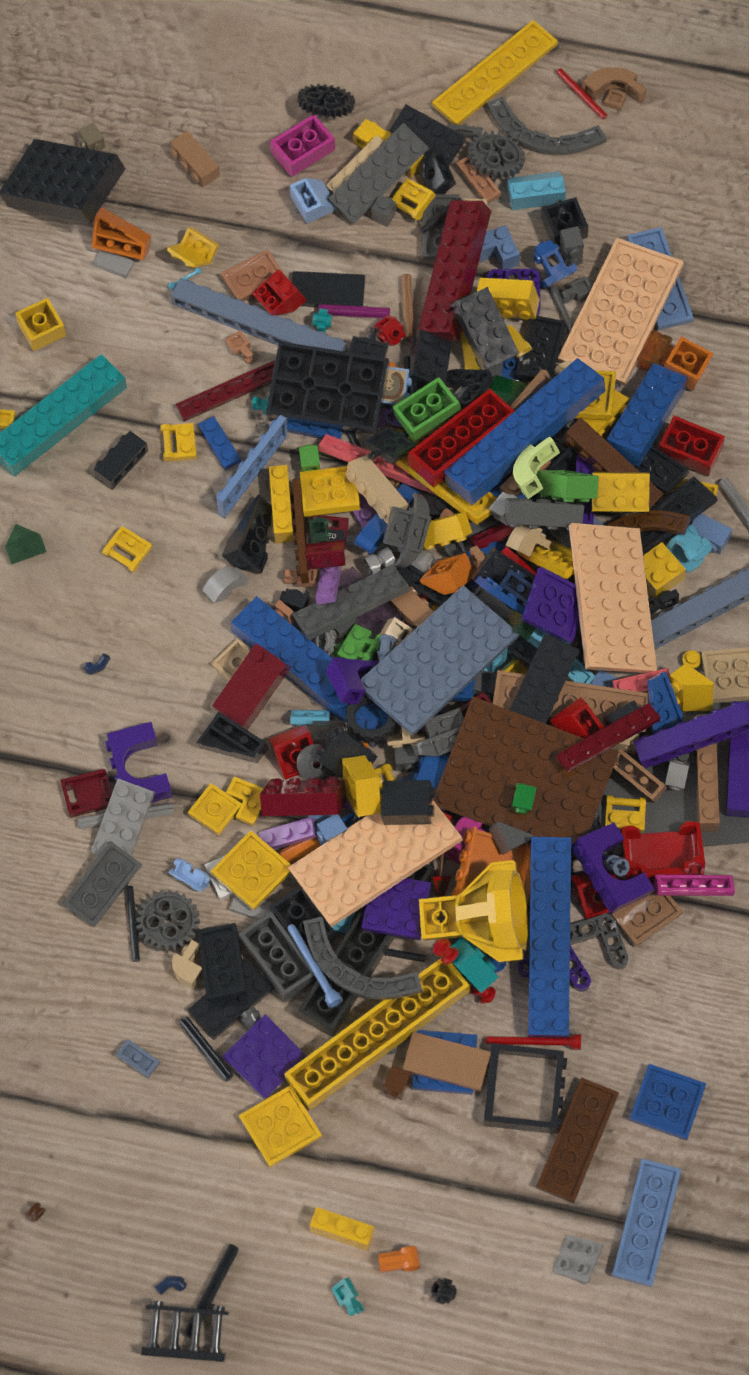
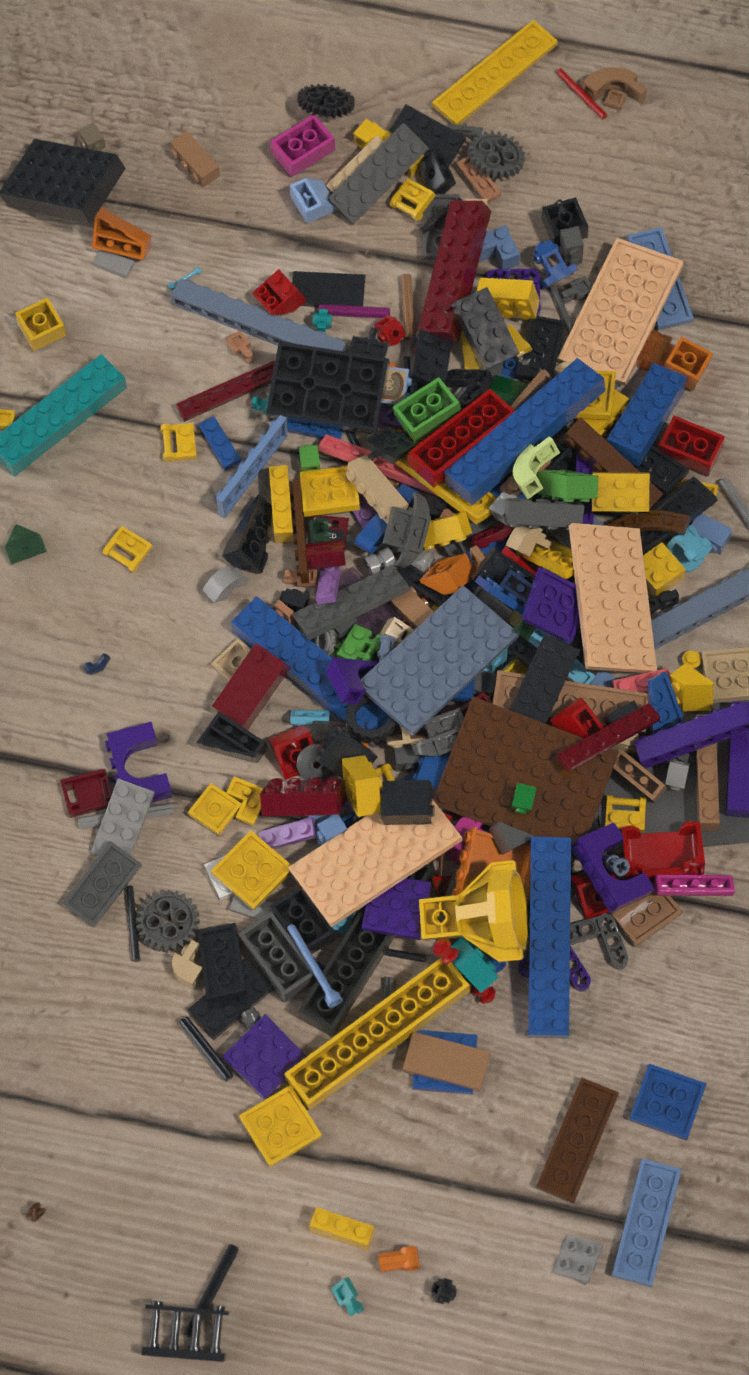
(120, 460): black brick -> none
(138, 1058): sand blue plate -> none
(171, 1281): dark blue arm -> none
(194, 249): yellow bracket -> none
(197, 880): light blue hinge -> none
(249, 274): nougat plate -> none
(299, 850): orange axle -> none
(351, 980): dark grey plate -> none
(383, 210): dark grey brick -> none
(396, 1083): reddish brown brick -> none
(525, 1124): black window -> none
(535, 190): medium azure slope -> none
(539, 141): dark grey plate -> none
(573, 1041): red piece -> none

